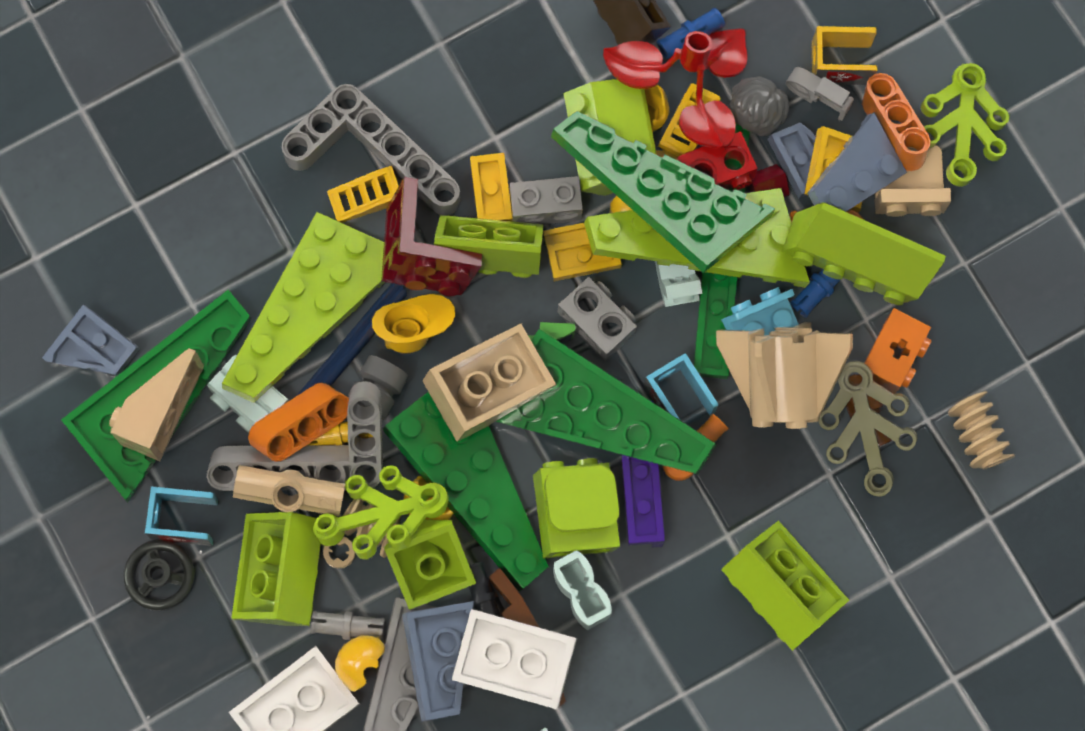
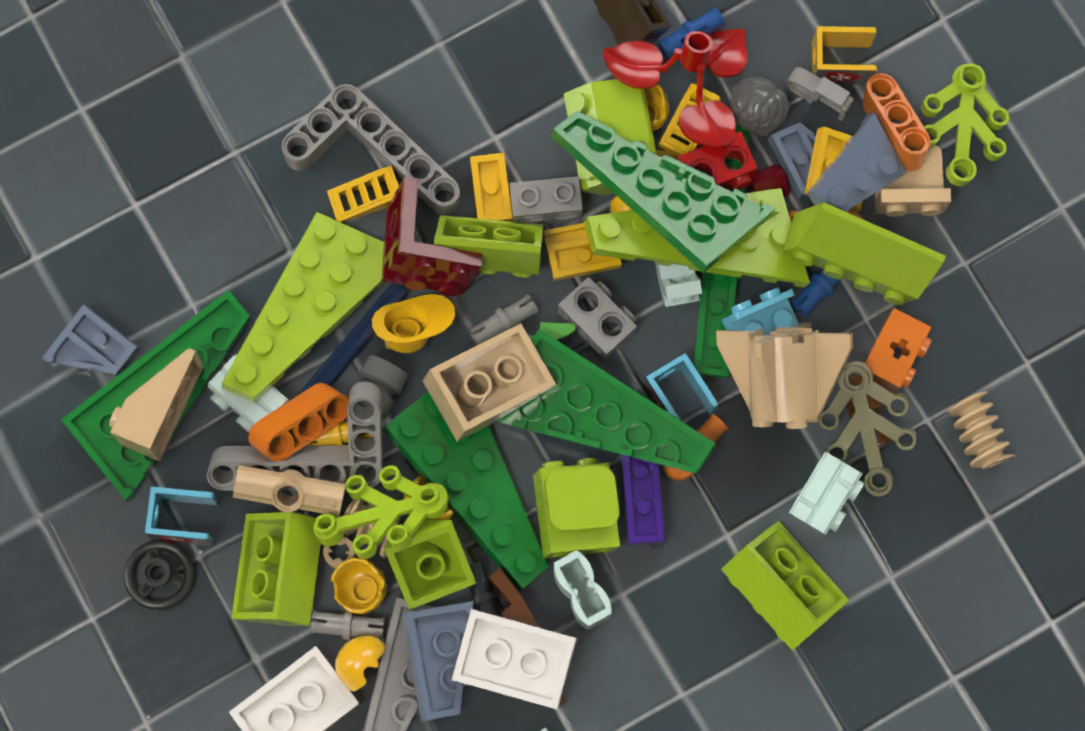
(359, 585): none -> yellow hair
(503, 320): none -> light grey pin
(826, 493): none -> light aqua brick

